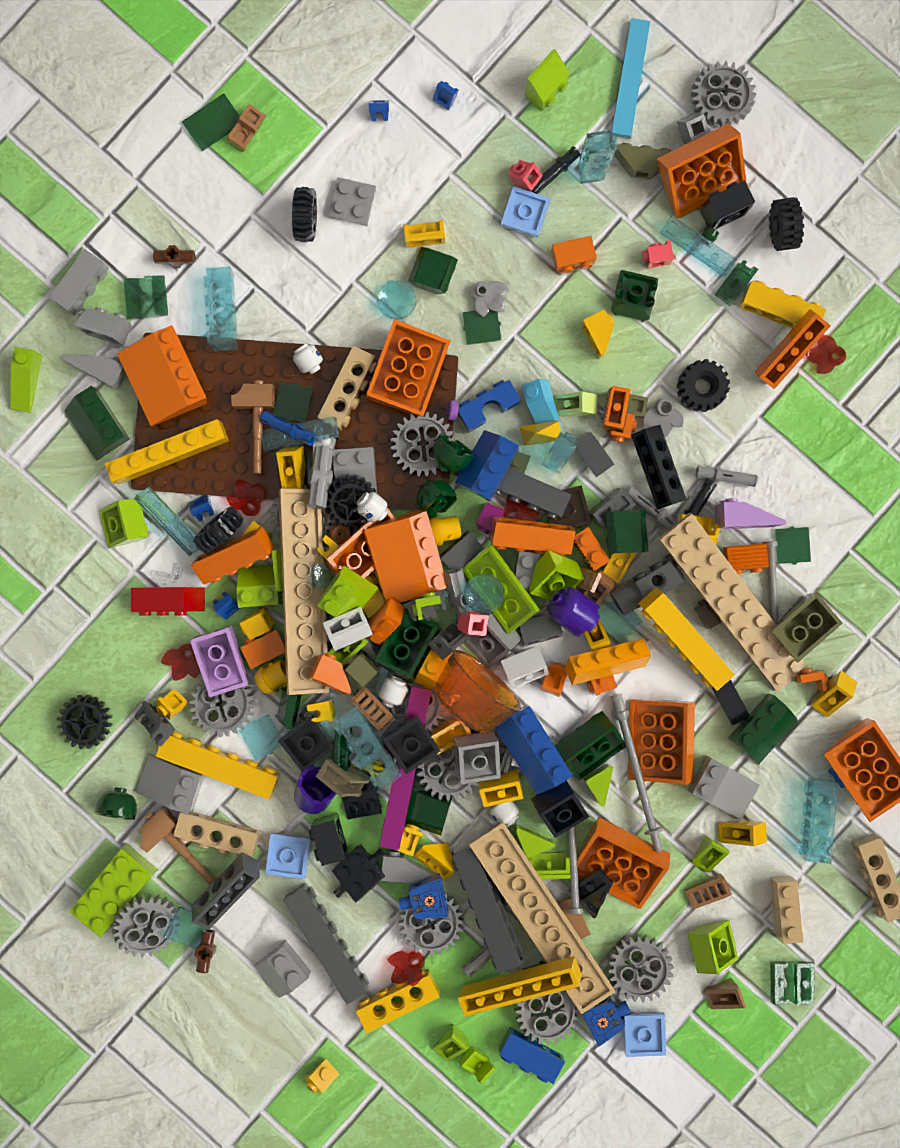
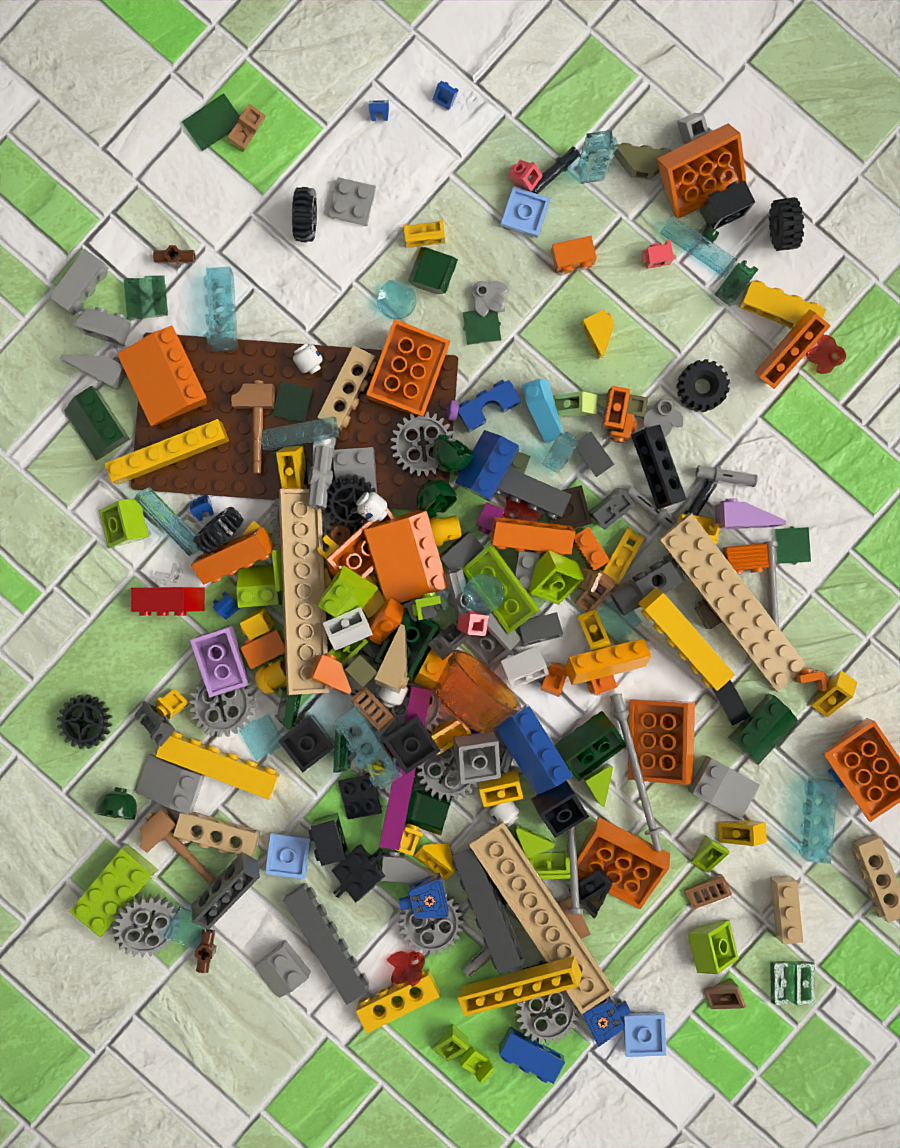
(24, 378): lime slope -> none
(180, 663): clear red plate -> none
(246, 494): clear red plate -> none
(295, 431): blue pin -> none
(311, 793): dark purple cylinder -> none
(321, 576): clear light blue tile -> none
(321, 1077): yellow bracket -> none
(325, 709): yellow hinge -> none
(342, 782): dark tan piece -> none
(393, 669): none -> tan slope
(540, 432): yellow slope -> none
(547, 81): lime slope -> none
(574, 611): dark purple cylinder -> none
(626, 531): dark green slope -> none
(630, 78): medium azure tile -> none
(634, 295): dark green slope -> none
(649, 952): light grey gear -> none
(723, 77): light grey gear -> none
(806, 626): olive slope -> none

